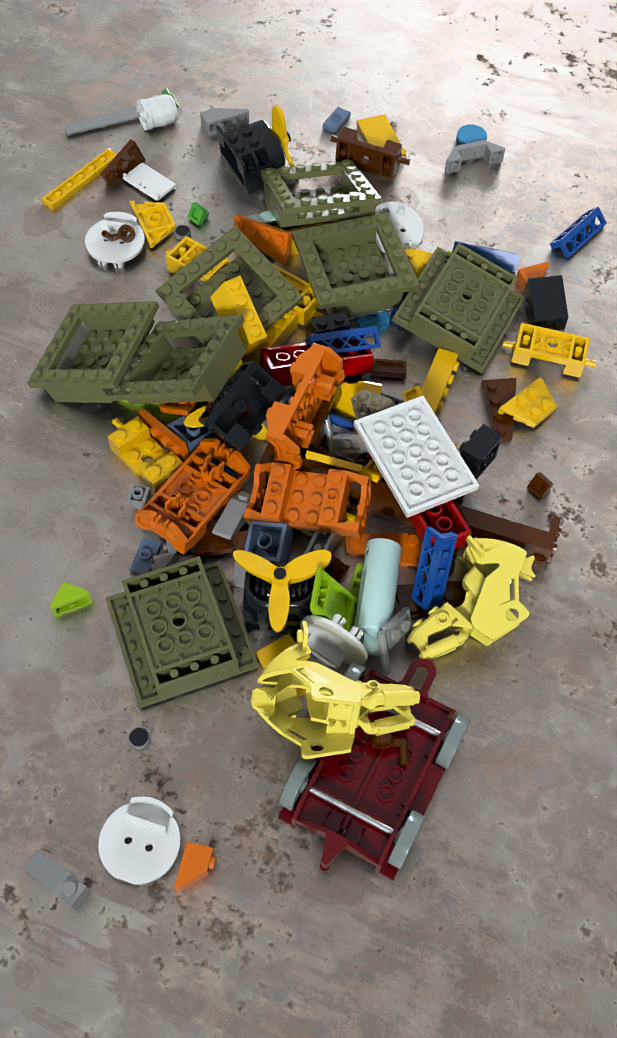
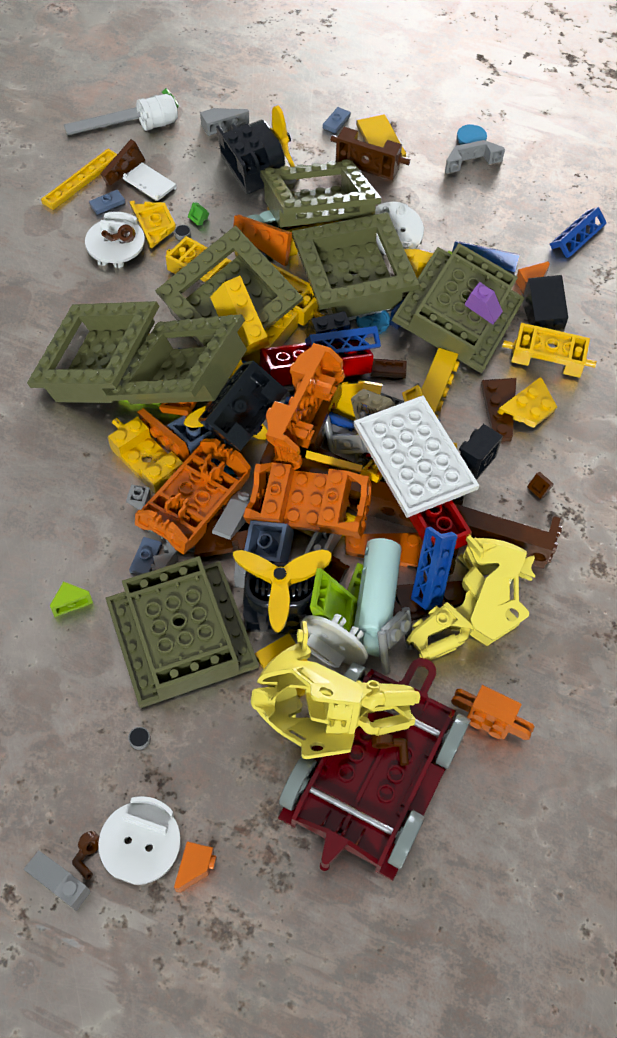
(87, 845): none -> reddish brown plate
(107, 202): none -> sand blue plate
(484, 303): none -> medium lavender slope
(493, 713): none -> orange brick

